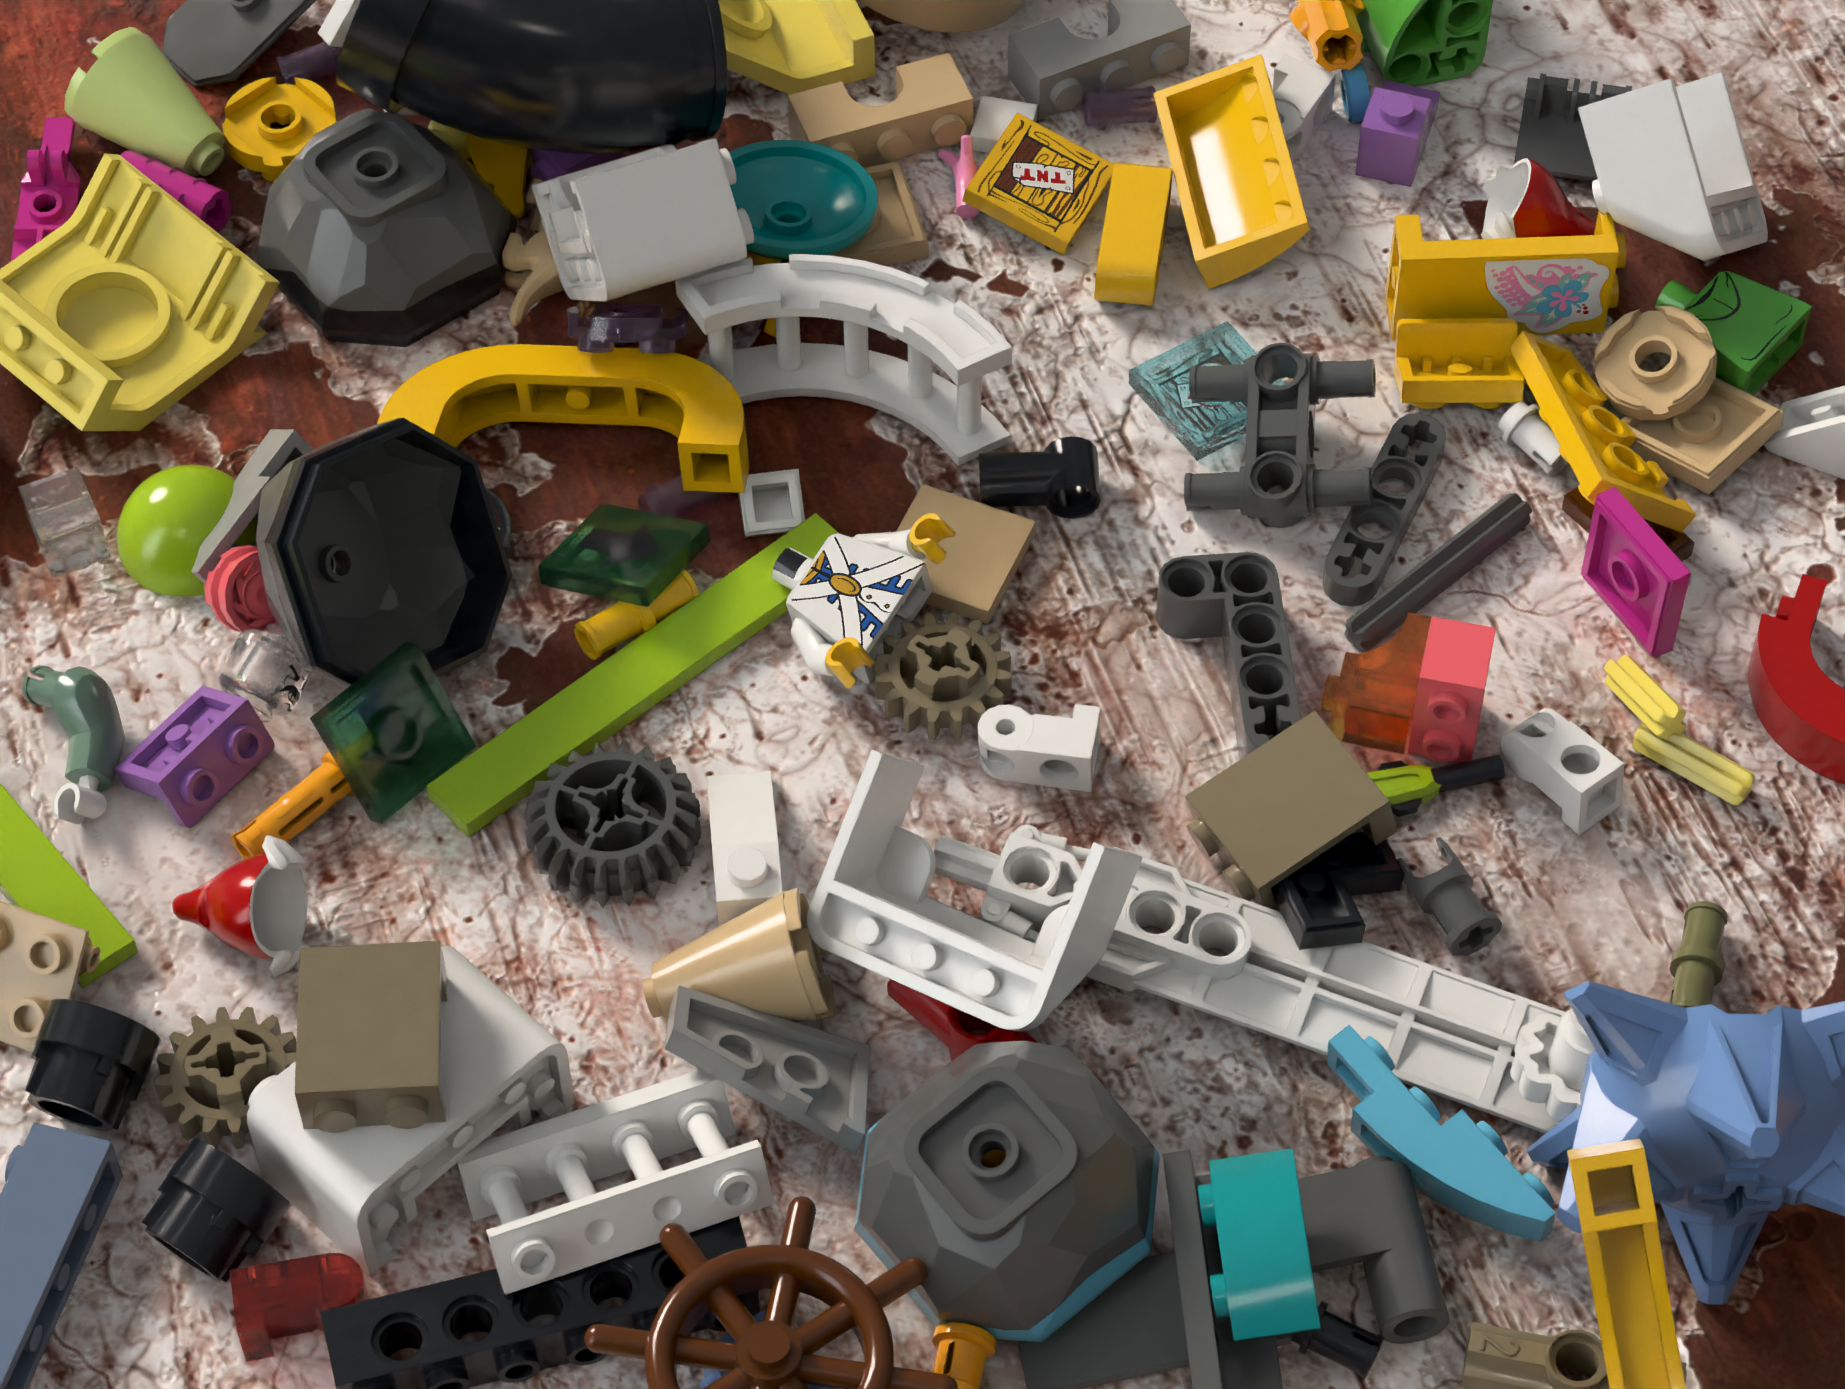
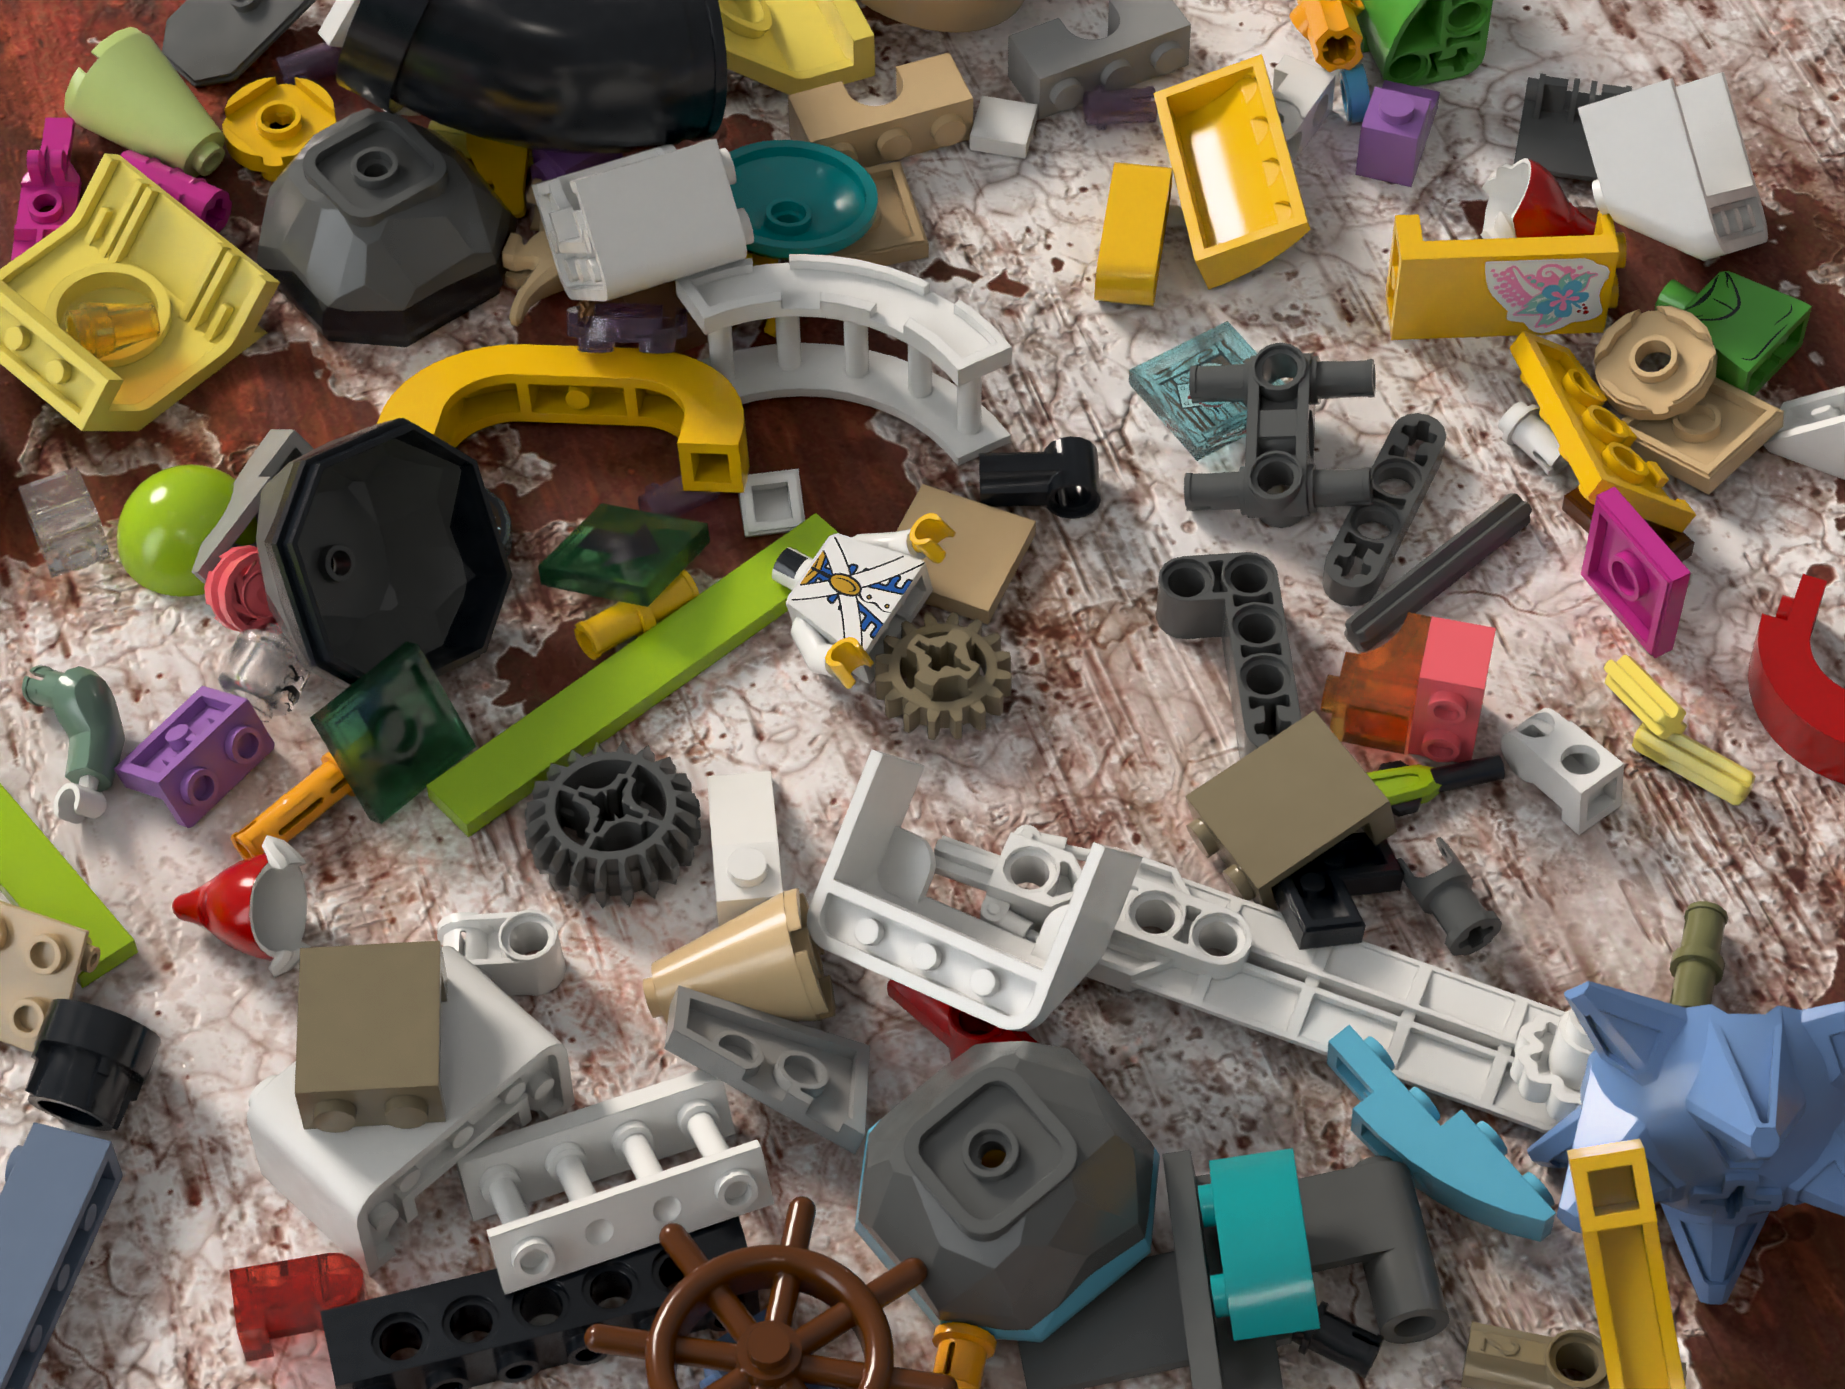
(111, 326): none -> clear yellow cone
(213, 1211): black piece -> none
(217, 1069): dark tan gear -> none
(499, 944): none -> white piece
(963, 171): bright pink bar -> none
(1039, 183): yellow tile -> none
(1041, 747): white leg -> none
(1457, 362): yellow bracket -> none

